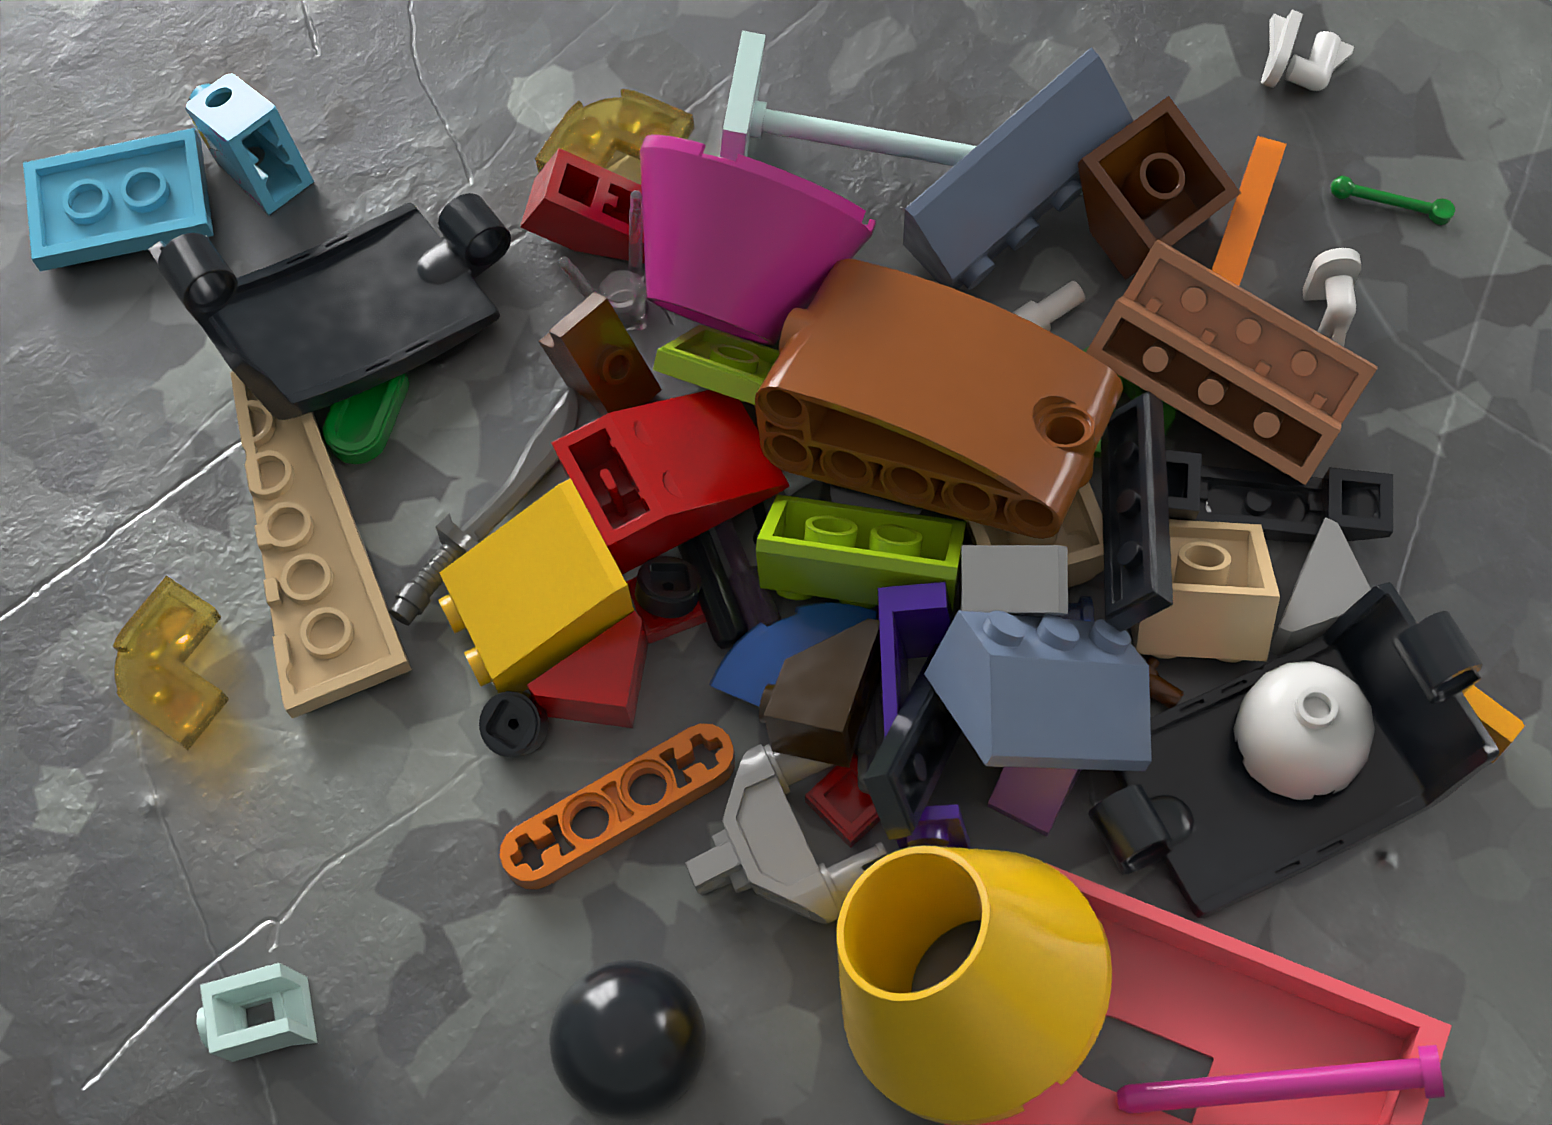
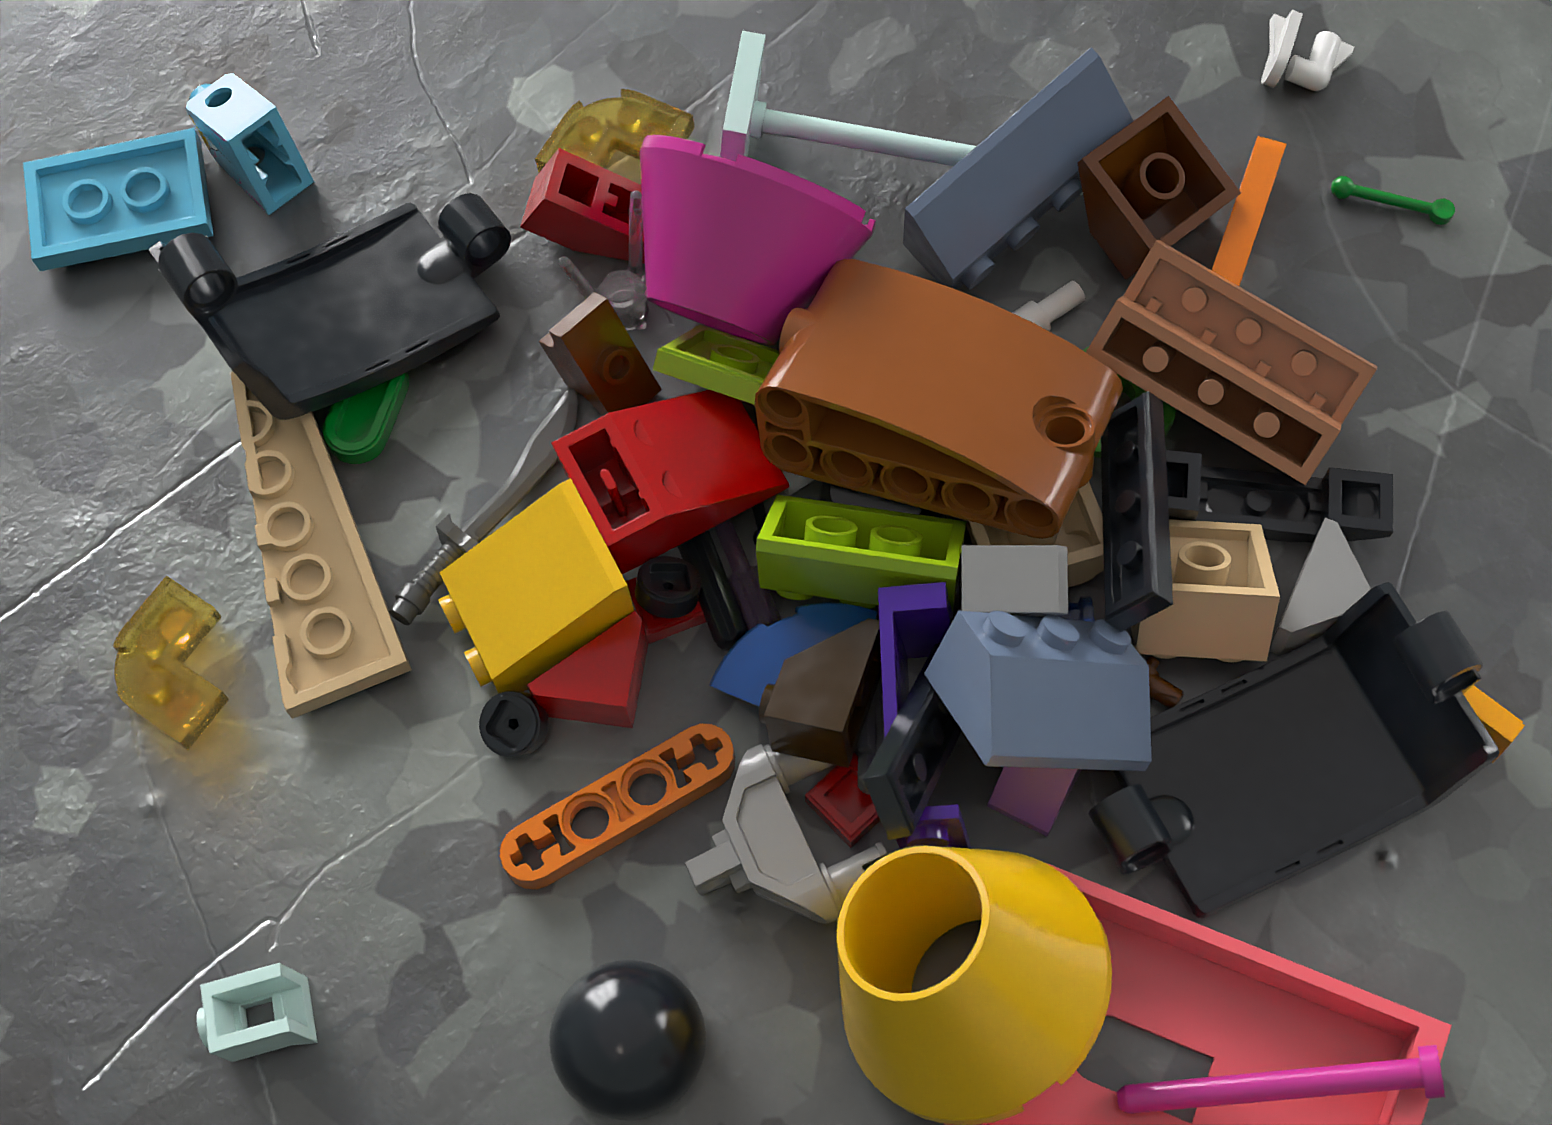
(1304, 730): white cylinder -> none
(1333, 279): white piece -> none

